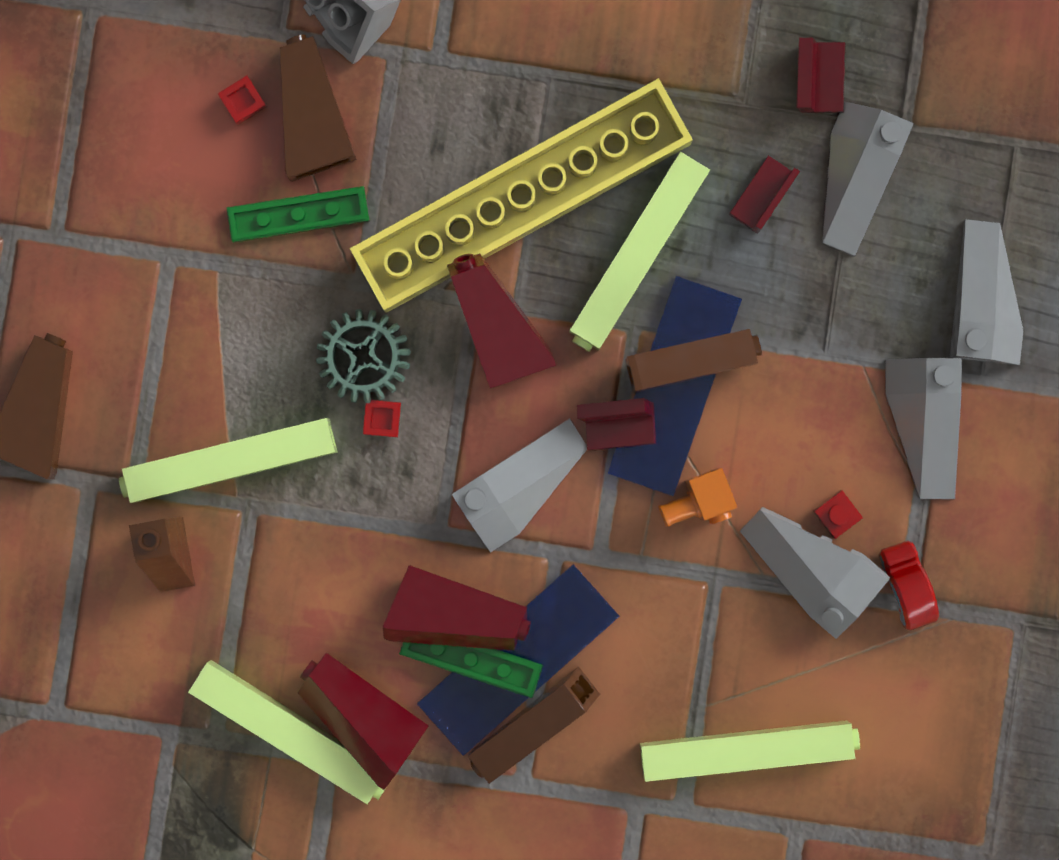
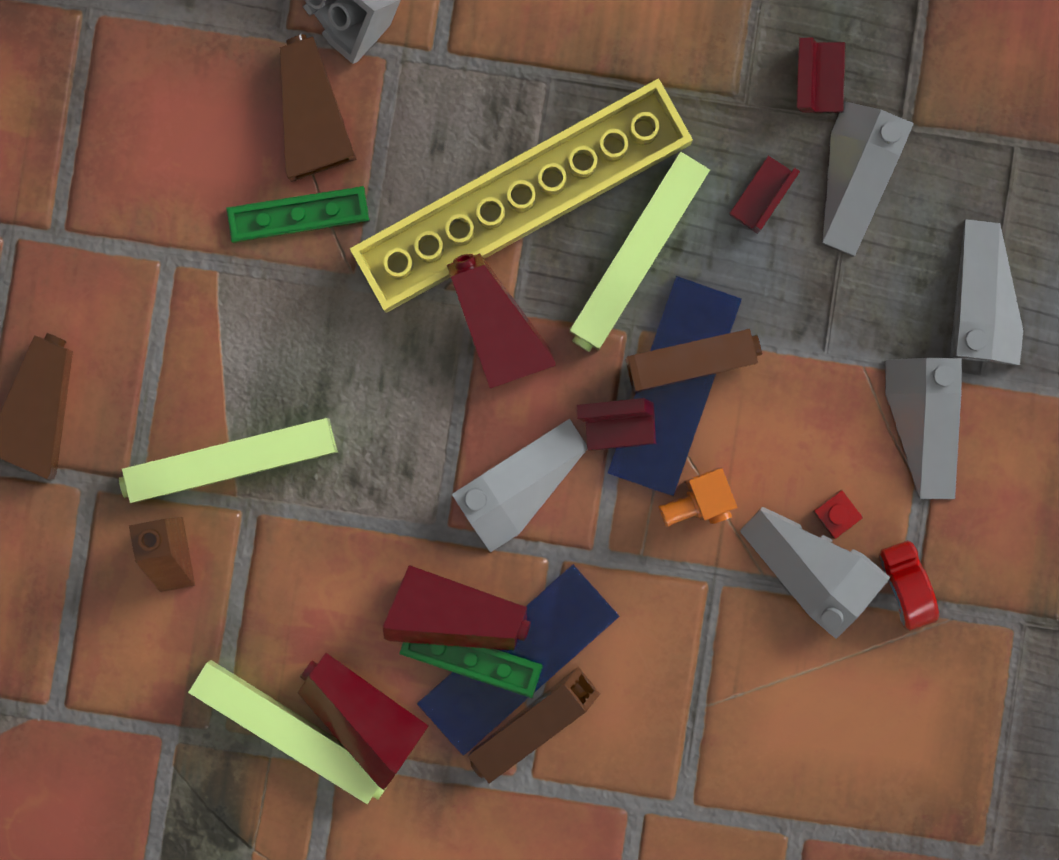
(242, 100): red plate -> none
(337, 341): sand green gear -> none
(382, 418): red plate -> none
(749, 750): yellowish green brick -> none

